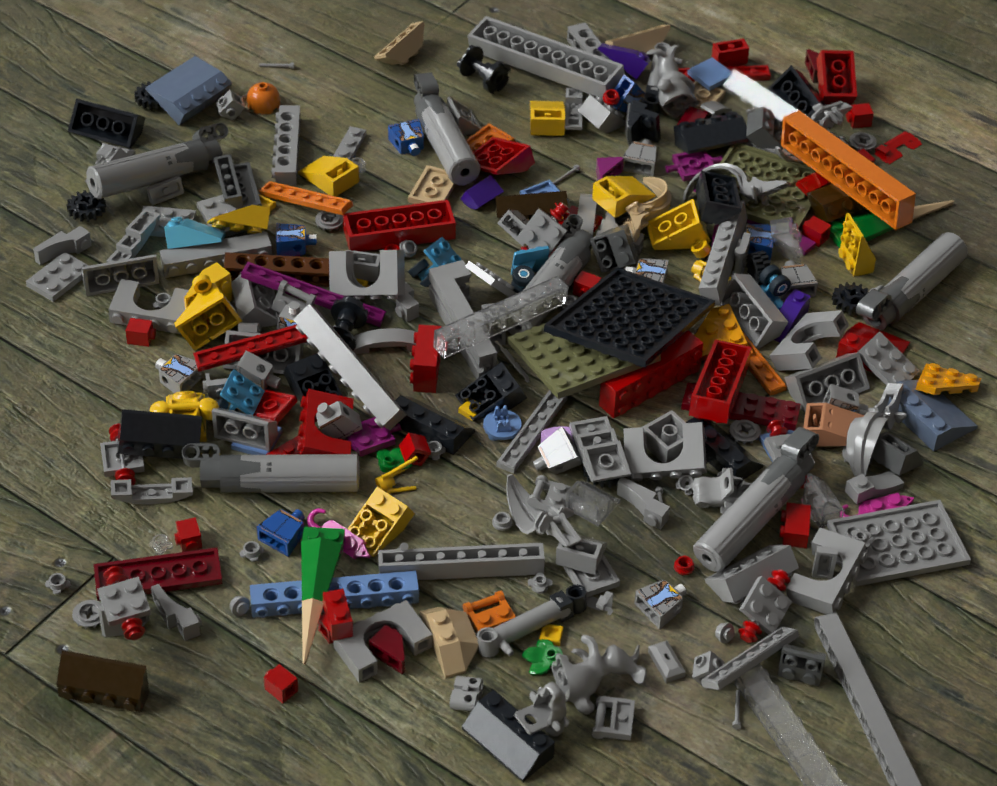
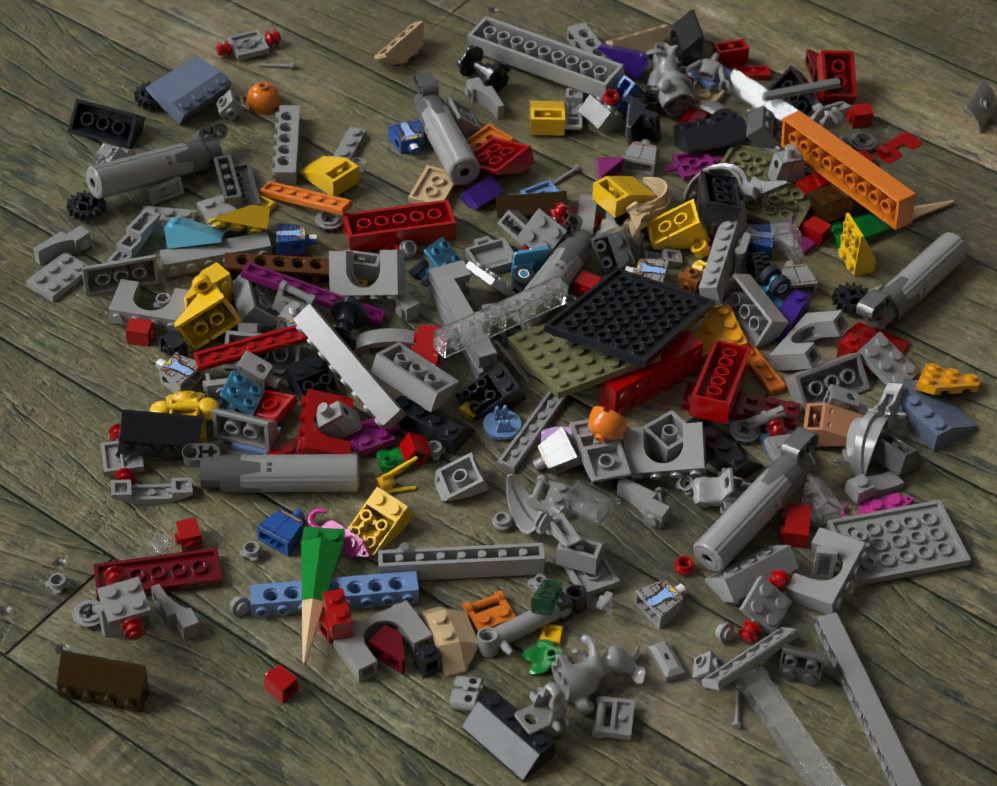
(172, 344): none -> black brick
(248, 44): none -> light grey plate
(413, 376): none -> light grey slope
(426, 655): none -> black brick
(460, 479): none -> light grey slope
(484, 96): none -> light grey slope
(494, 255): none -> light grey piece
(544, 599): none -> clear green slope
(606, 425): none -> orange cylinder
(672, 255): none -> light grey slope
(689, 37): none -> black slope
(690, 280): none -> dark orange brick
(708, 70): none -> light grey piece
(765, 417): none -> light grey pin
(787, 165): none -> light grey torso
(800, 89): none -> light grey axle
(982, 105): none -> light grey shield

